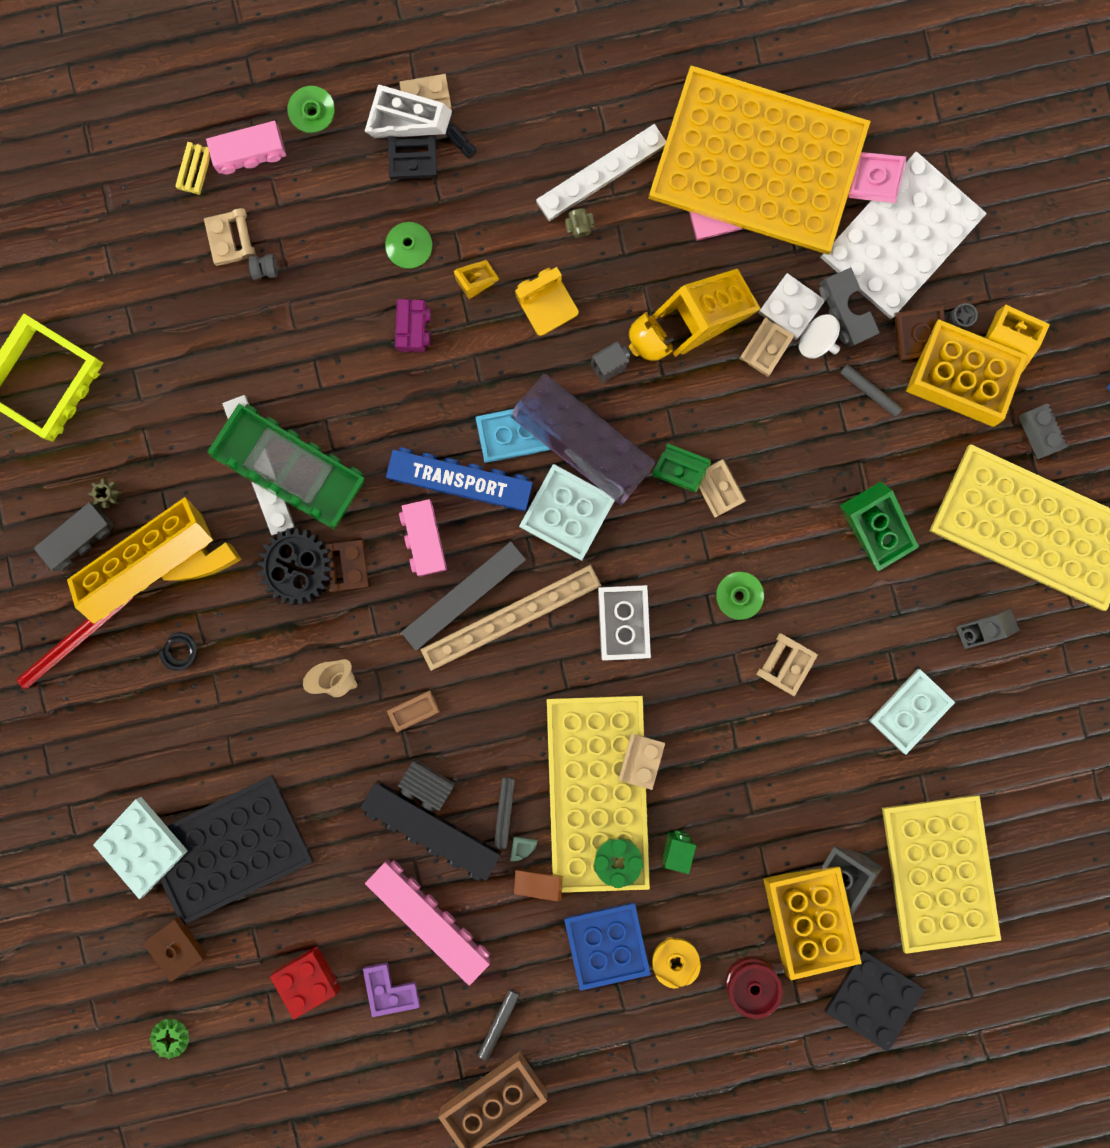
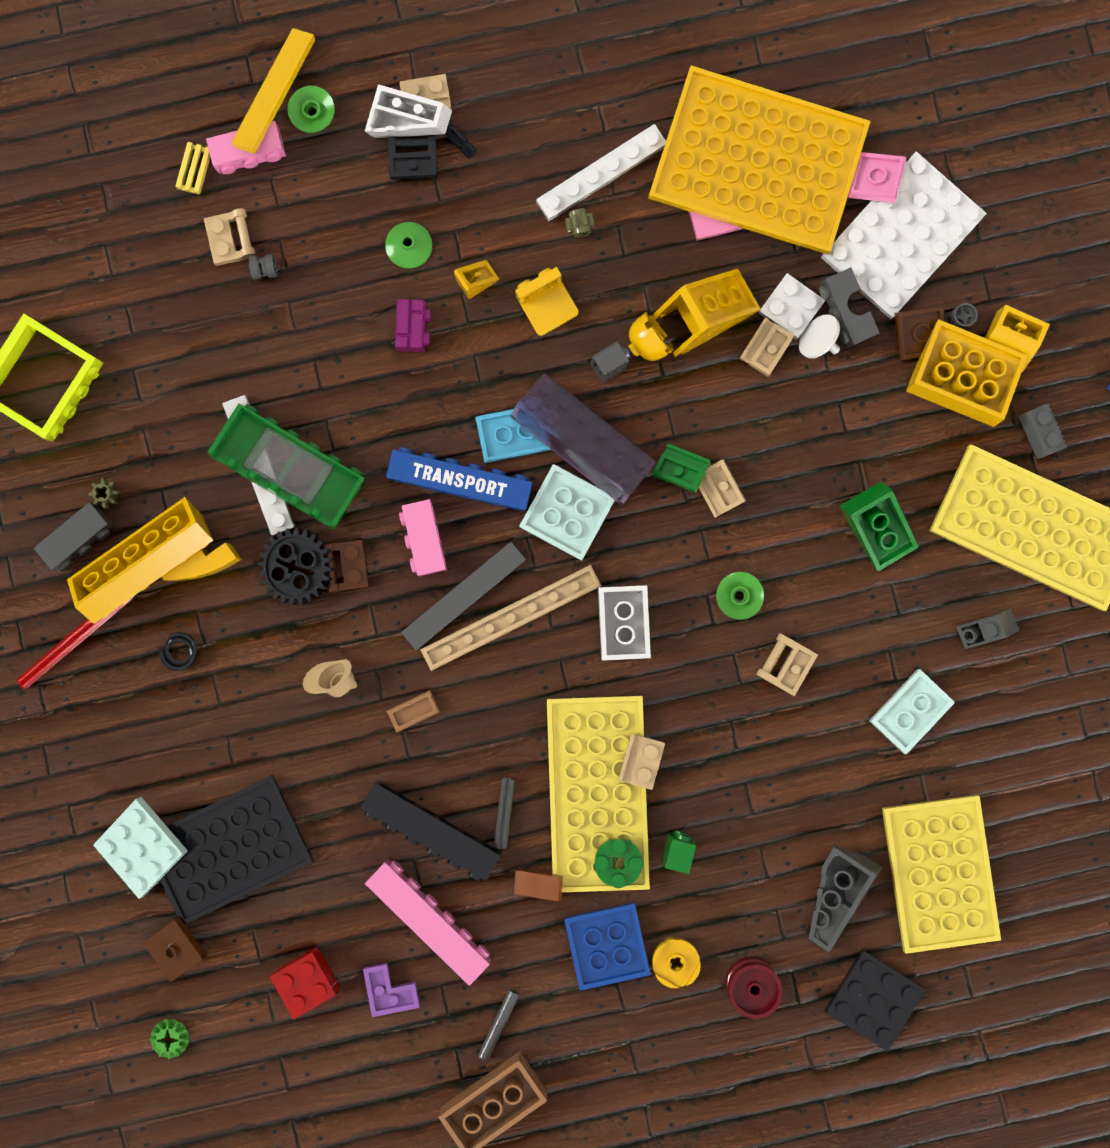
(273, 91): none -> yellow tile
(426, 786): dark grey brick -> none
(522, 848): sand green tile -> none
(812, 922): yellow slope -> none
(871, 390): dark grey piece -> none

